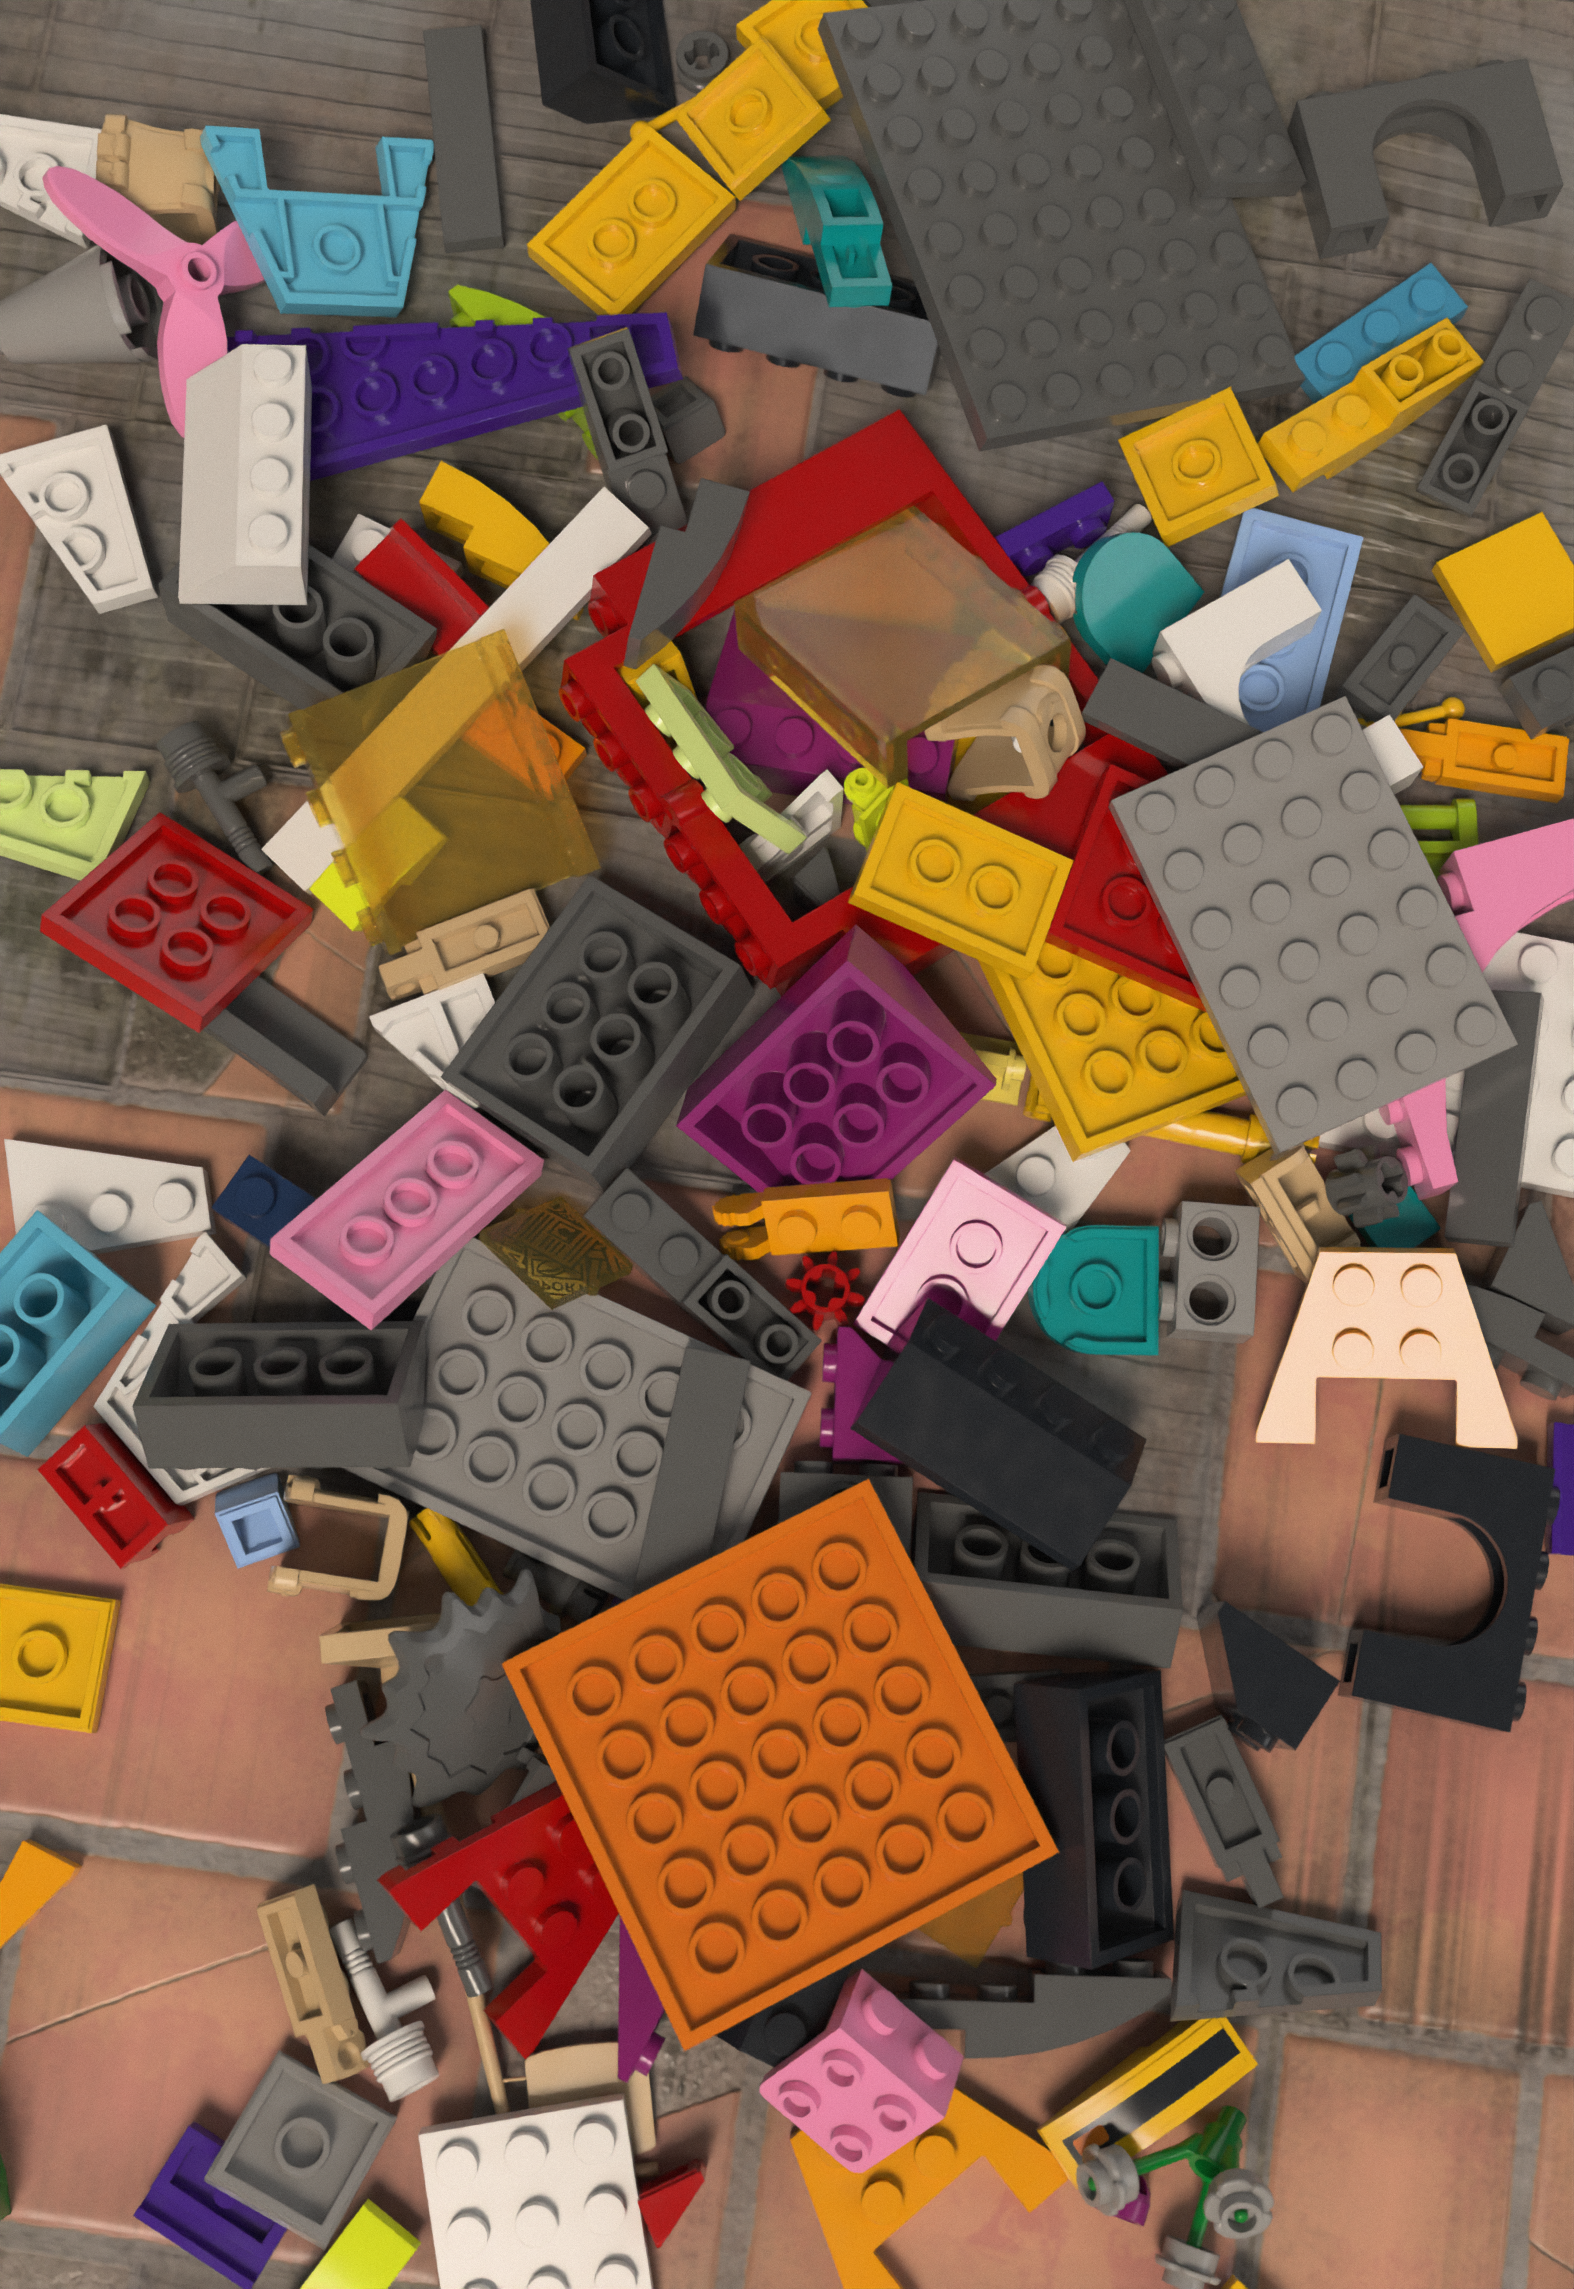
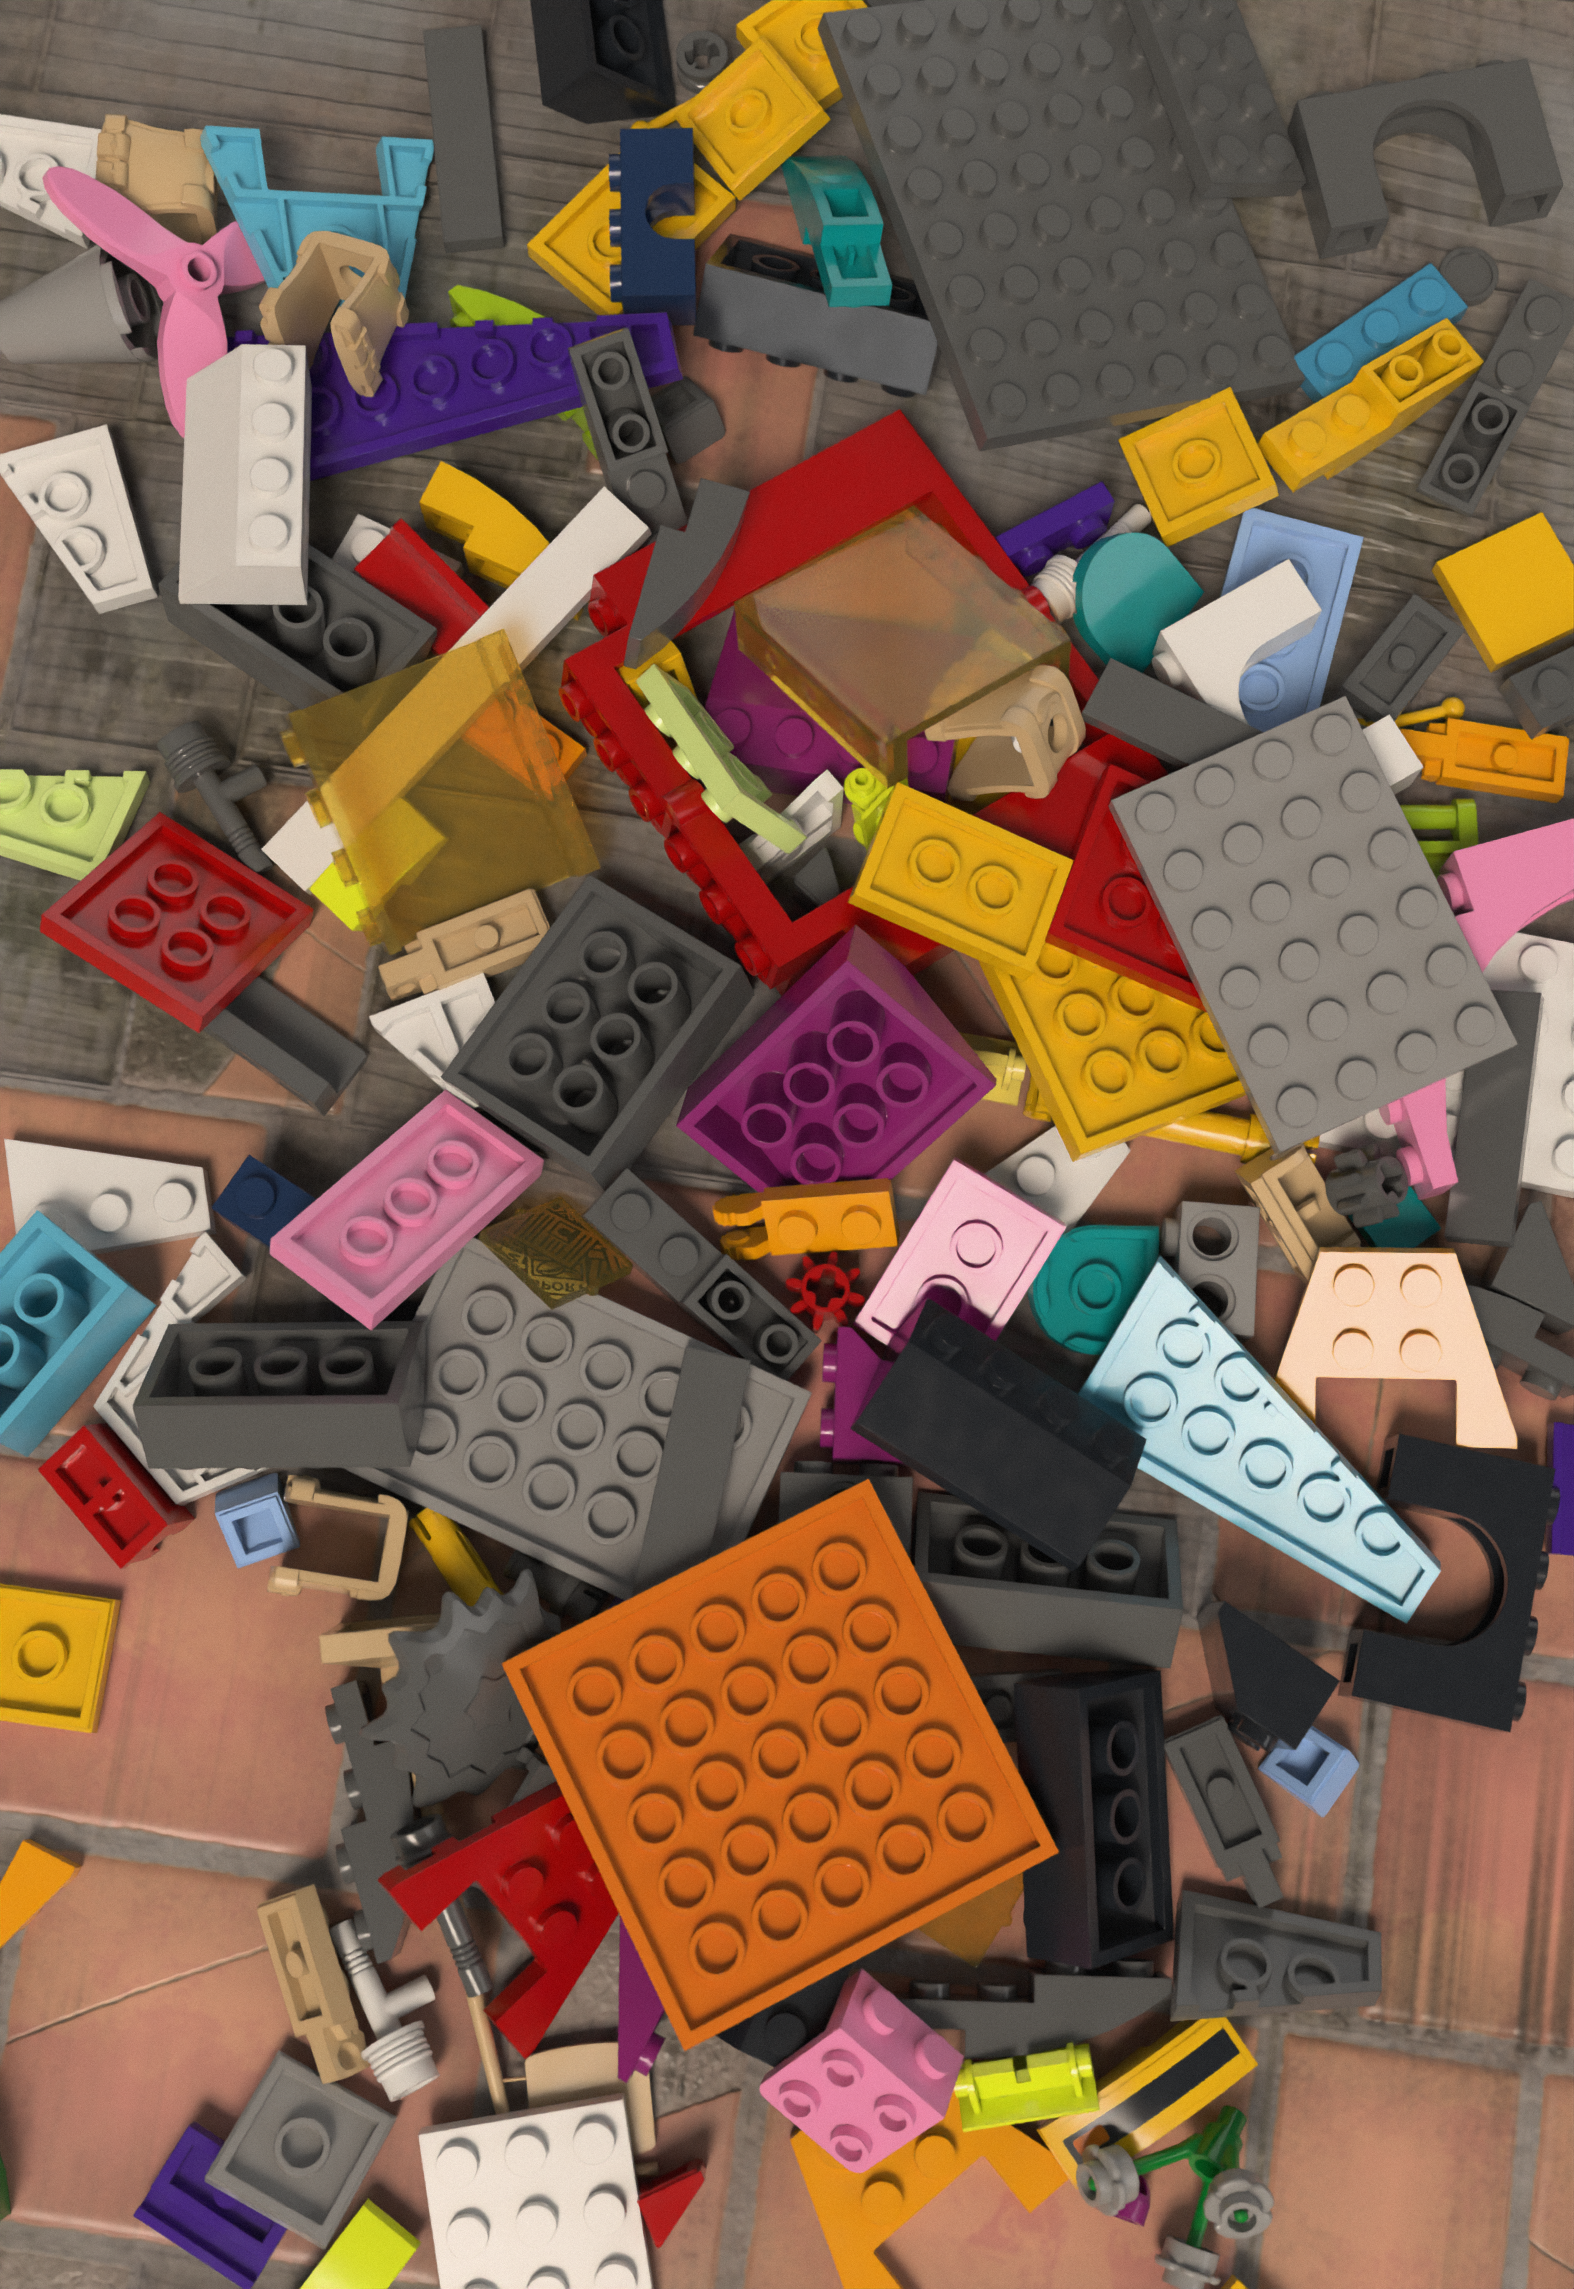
(308, 296): none -> tan piece
(654, 184): none -> dark blue arch
(1026, 2087): none -> neon yellow hinge
(1247, 1449): none -> medium azure wing
(1312, 1772): none -> light blue slope
(1470, 274): none -> dark grey piece

